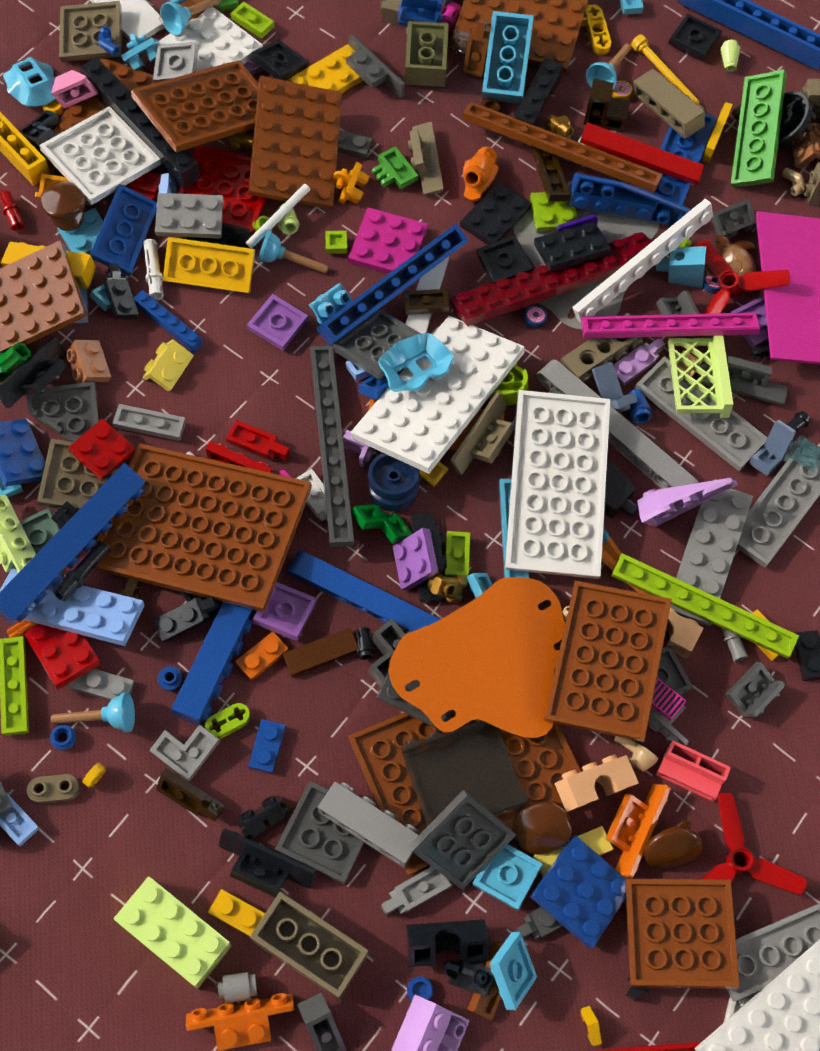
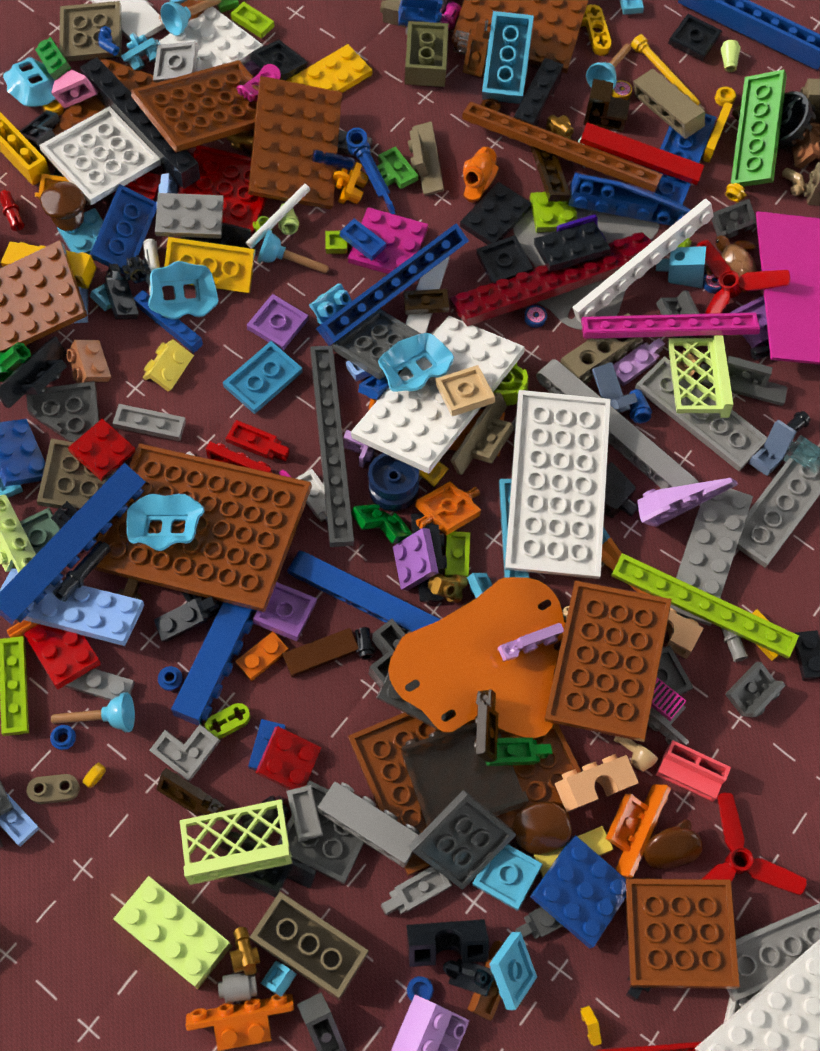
(52, 58): none -> green plate
(136, 269): none -> black gear
(165, 509): none -> medium azure piece
(178, 275): none -> medium azure piece
(233, 863): none -> yellowish green fence
(236, 913): yellow plate -> none
(244, 957): none -> pearl gold plate
(248, 91): none -> dark pink piece
(262, 377): none -> dark azure plate
(278, 978): none -> medium azure plate
(288, 759): none -> red plate
(304, 813): none -> light grey tile
(333, 159): none -> clear blue axle
(362, 152): none -> blue piece
(363, 239): none -> blue plate
(372, 69): dark grey bracket -> none
(448, 508): none -> orange plate
(465, 390): none -> tan plate
(487, 726): none -> dark brown hinge
(520, 752): none -> green hinge
(530, 641): none -> lavender hinge
(724, 95): none -> yellow tile
(735, 192): none -> yellow plate

